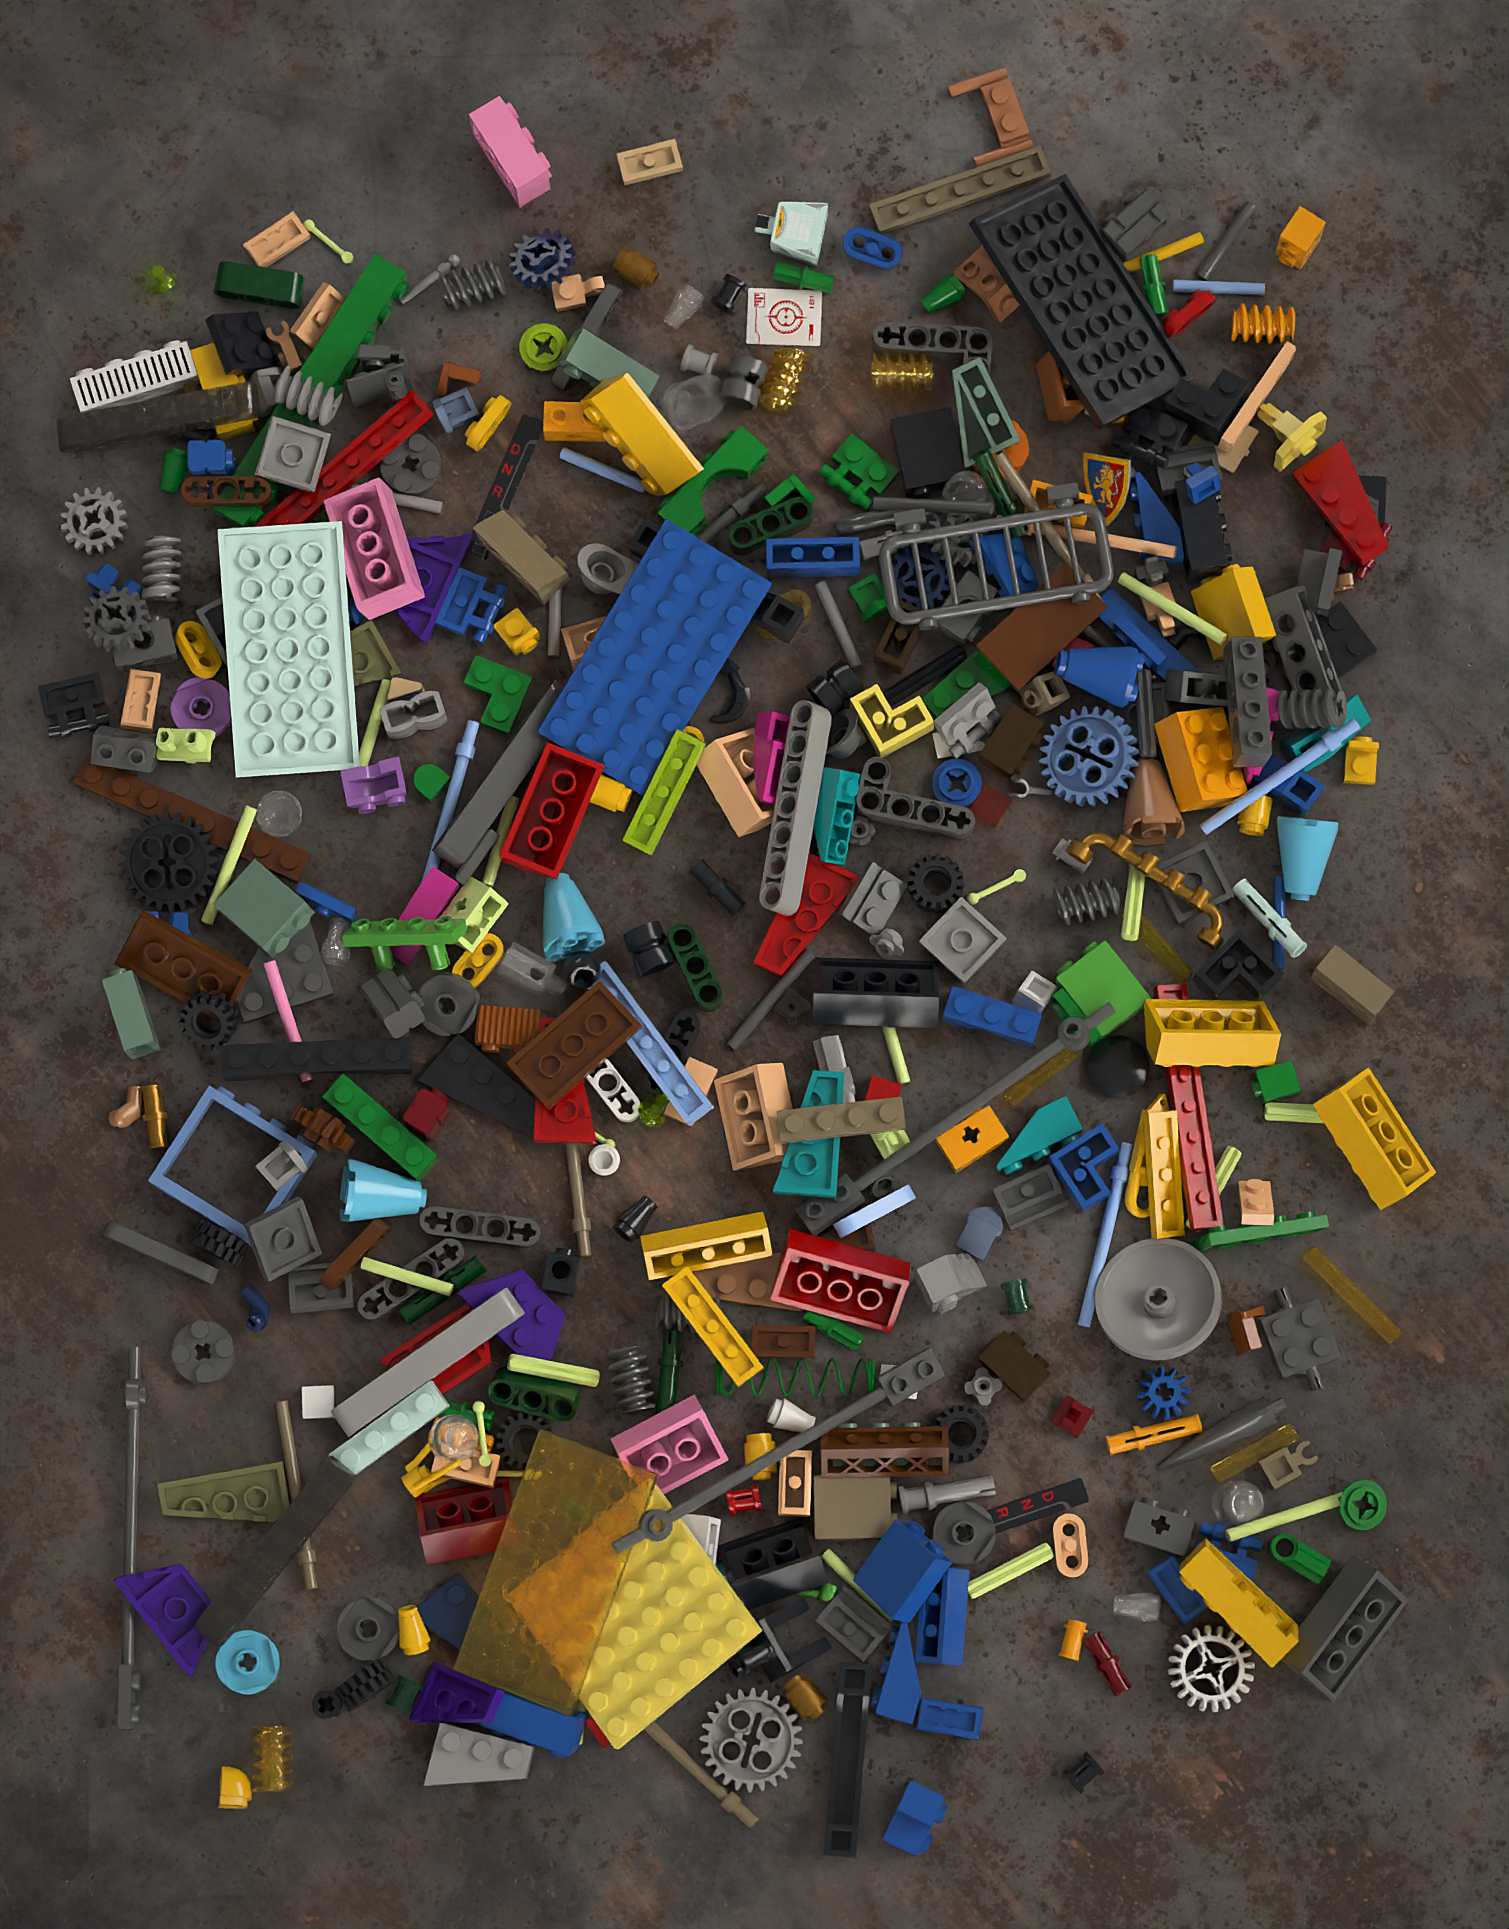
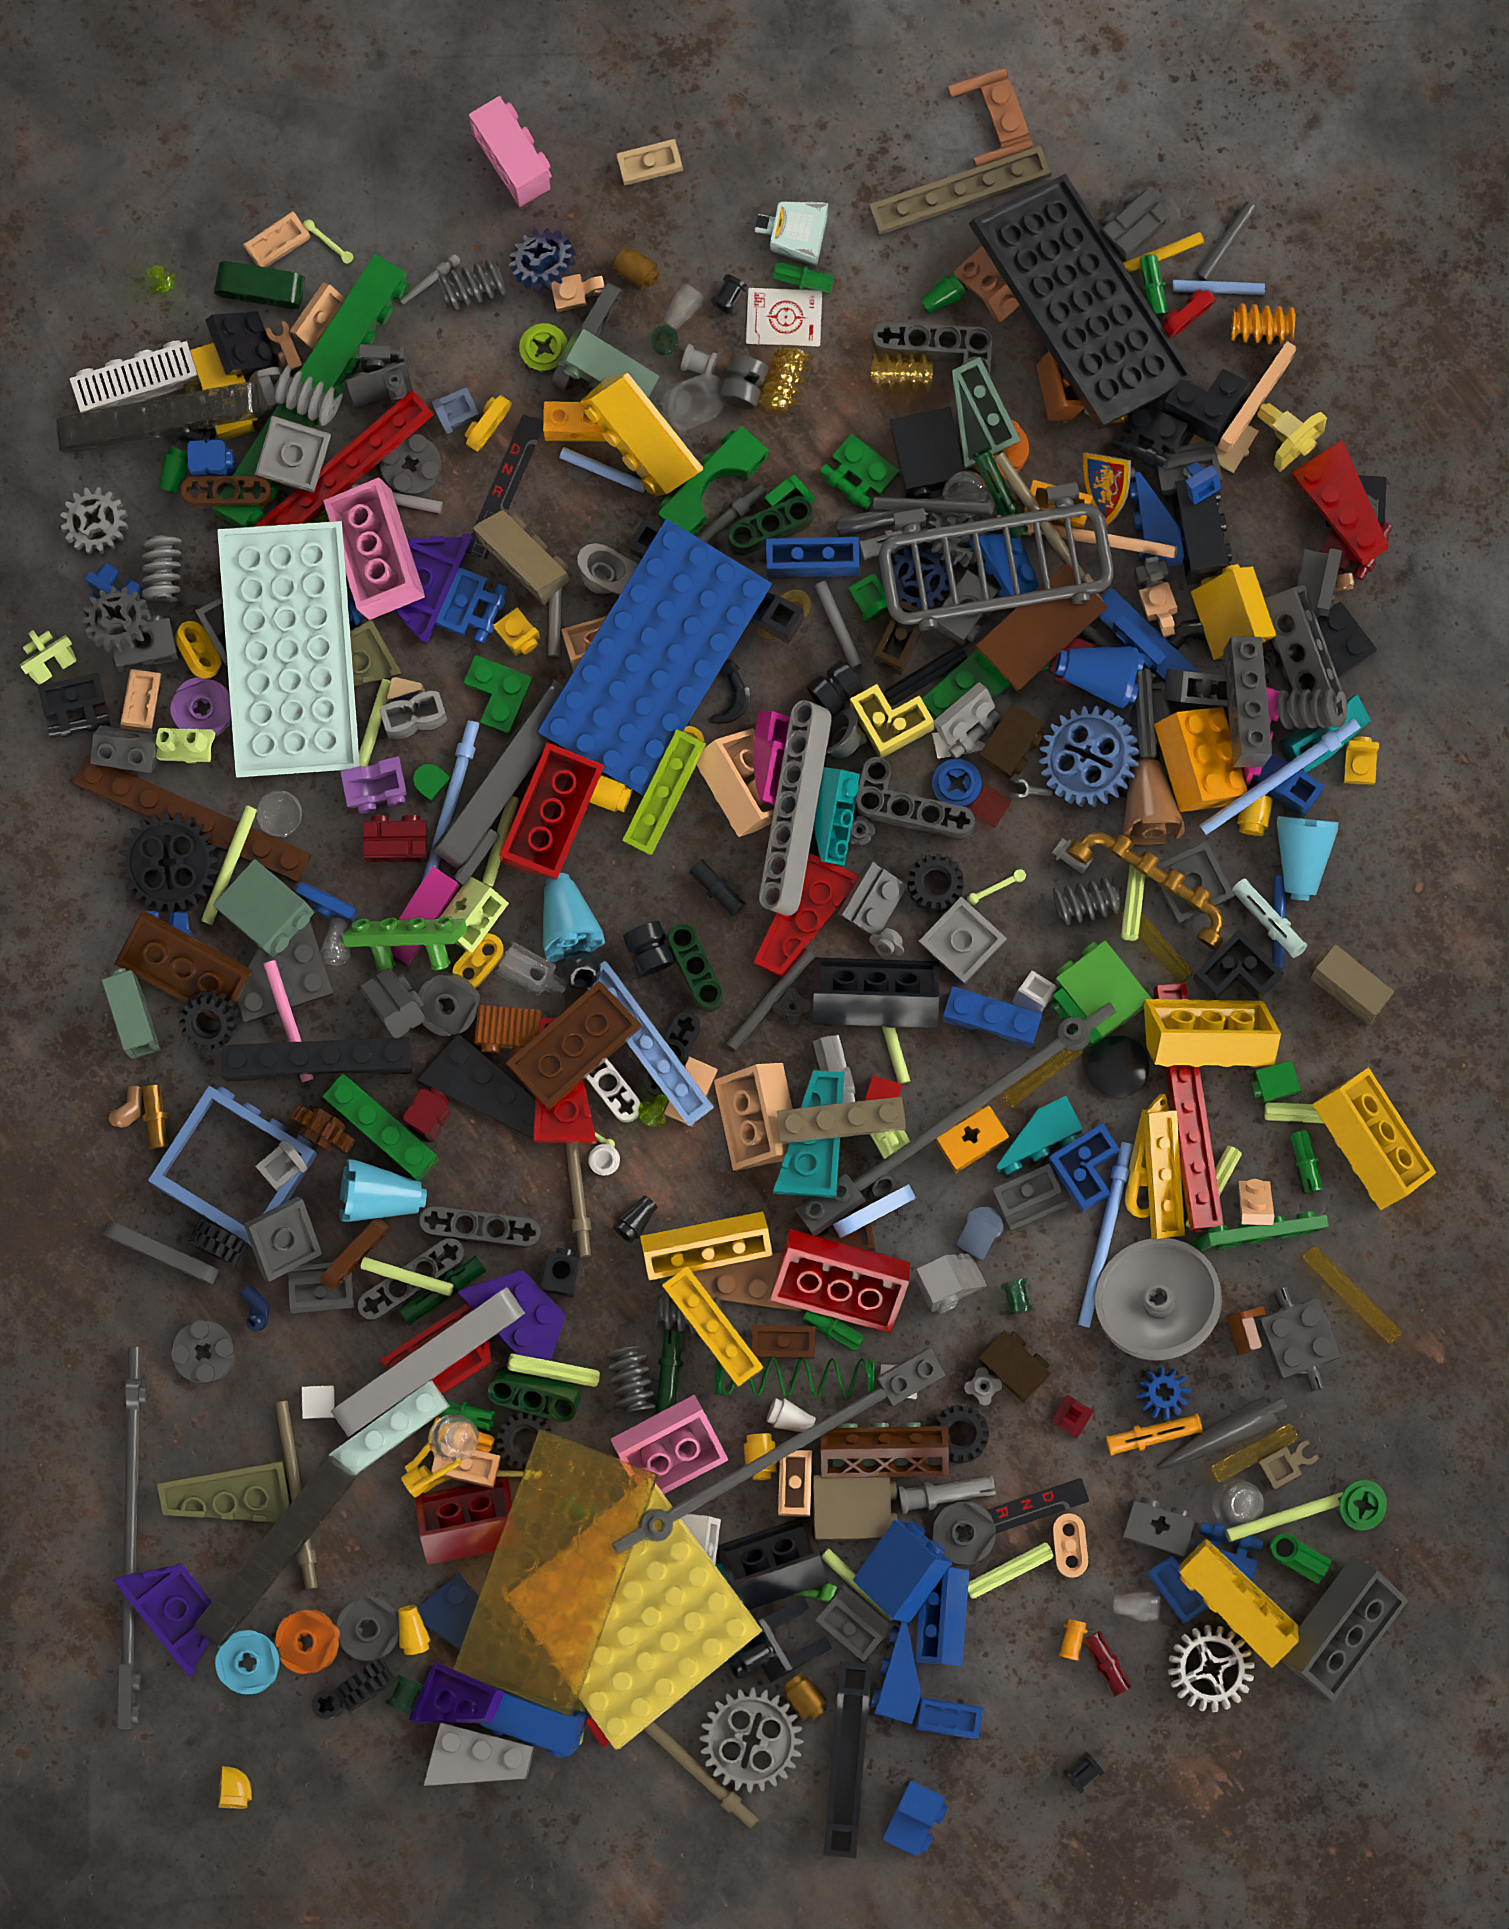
(35, 664): none -> yellowish green hips
(272, 1759): clear yellow piece -> none
(324, 1638): none -> orange plate
(395, 839): none -> dark red brick
(457, 371): dark orange tile -> none
(485, 1459): yellowish green hinge -> none
(668, 331): none -> clear green bush
(743, 1500): red bush -> none
(873, 248): blue plate -> none
(1036, 697): dark tan brick -> none
(1172, 608): yellowish green bar -> none
(1299, 238): light orange brick -> none
(1306, 1161): none -> green axle

